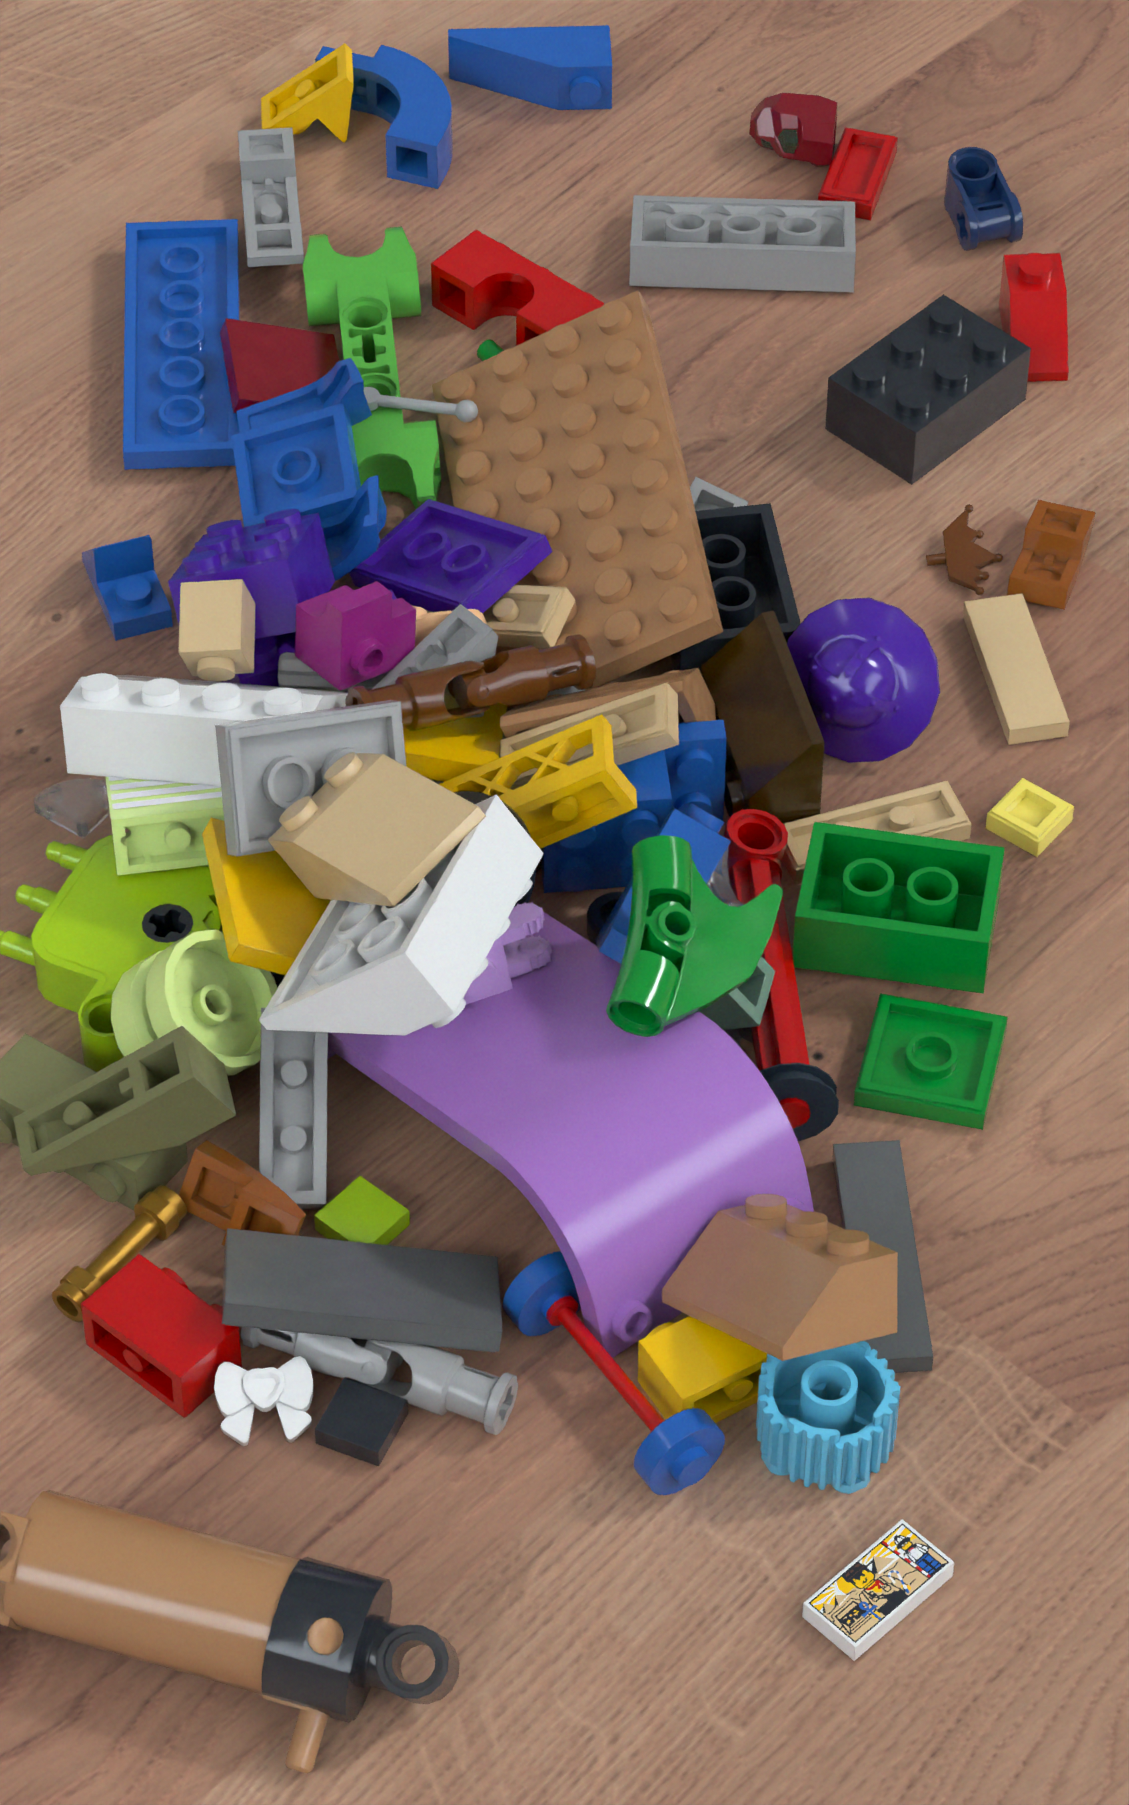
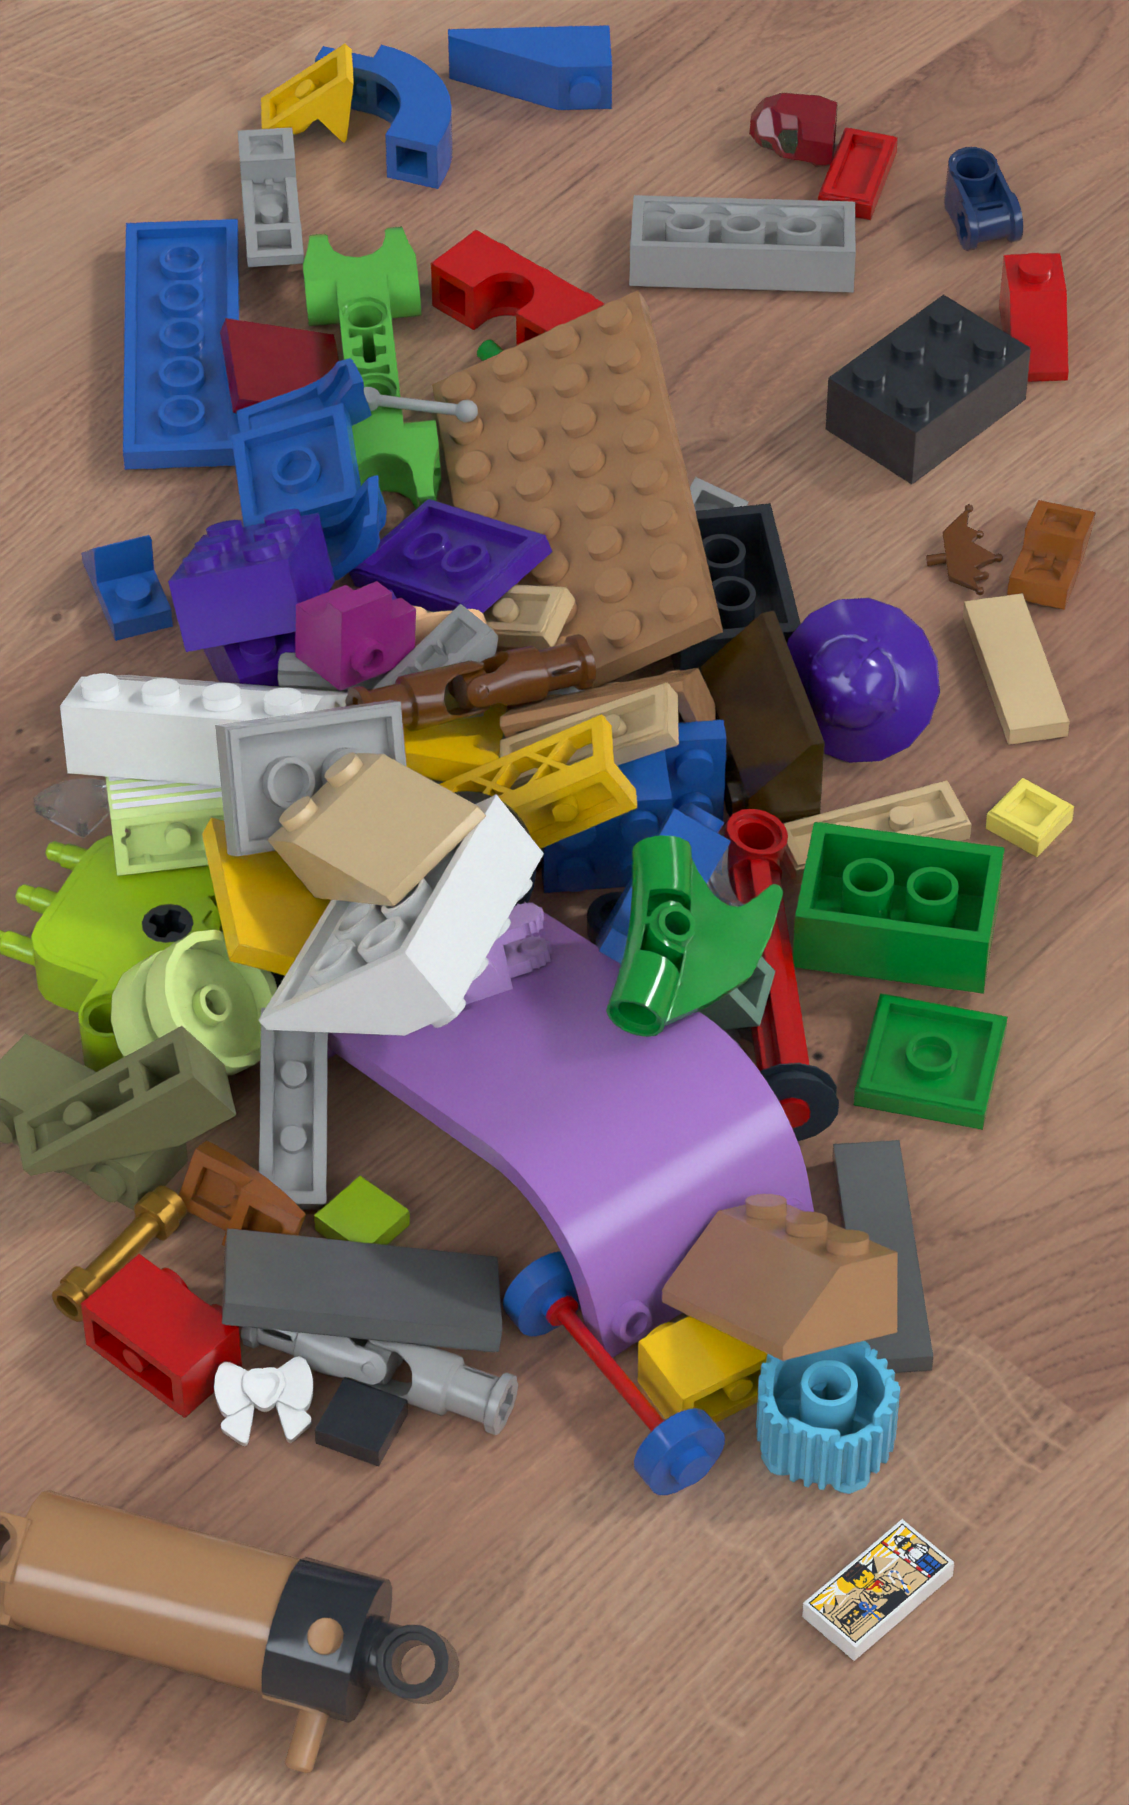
(217, 629): tan brick -> none

